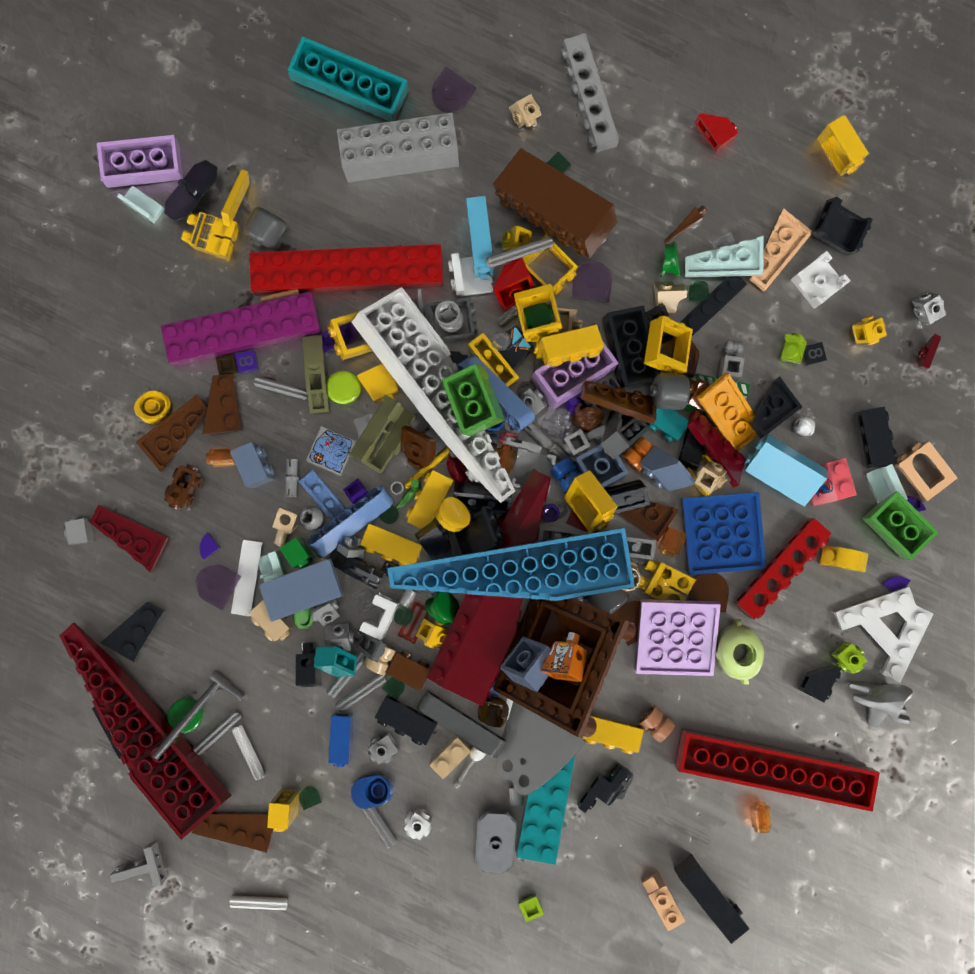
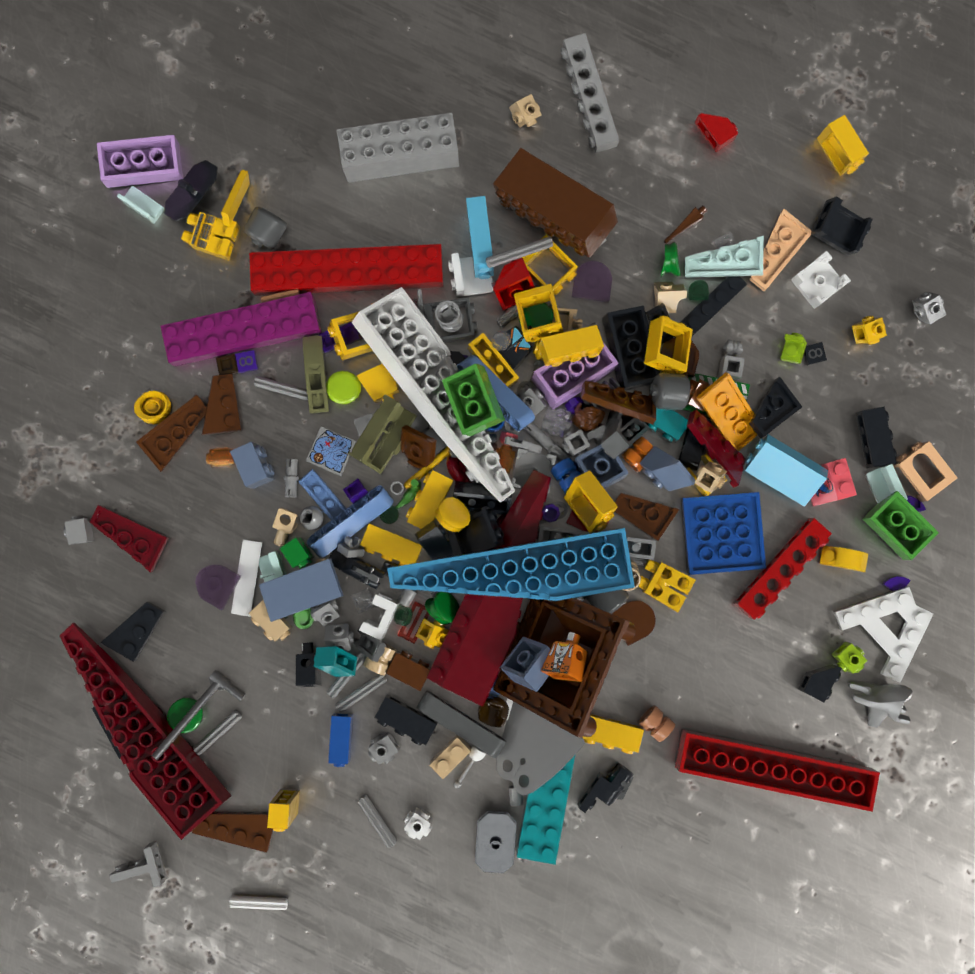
(180, 492): reddish brown brick -> none
(207, 546): dark purple tile -> none
(248, 752): white axle -> none
(309, 797): clear green tile -> none
(348, 79): teal brick -> none
(372, 791): blue cap -> none
(394, 687): clear green tile -> none
(451, 91): clear purple tile -> none
(515, 237): yellow brick -> none
(531, 908): lime plate -> none
(559, 162): clear green tile -> none
(629, 495): black tile -> none
(663, 901): light nougat panel -> none
(672, 542): clear orange brick -> none
(677, 637): lavender plate -> none
(710, 588): reddish brown tile -> none
(711, 899): black brick -> none
(727, 640): yellowish green piece -> none
(761, 817): clear orange brick -> none
(804, 426): white piece -> none
(927, 353): dark red plate -> none

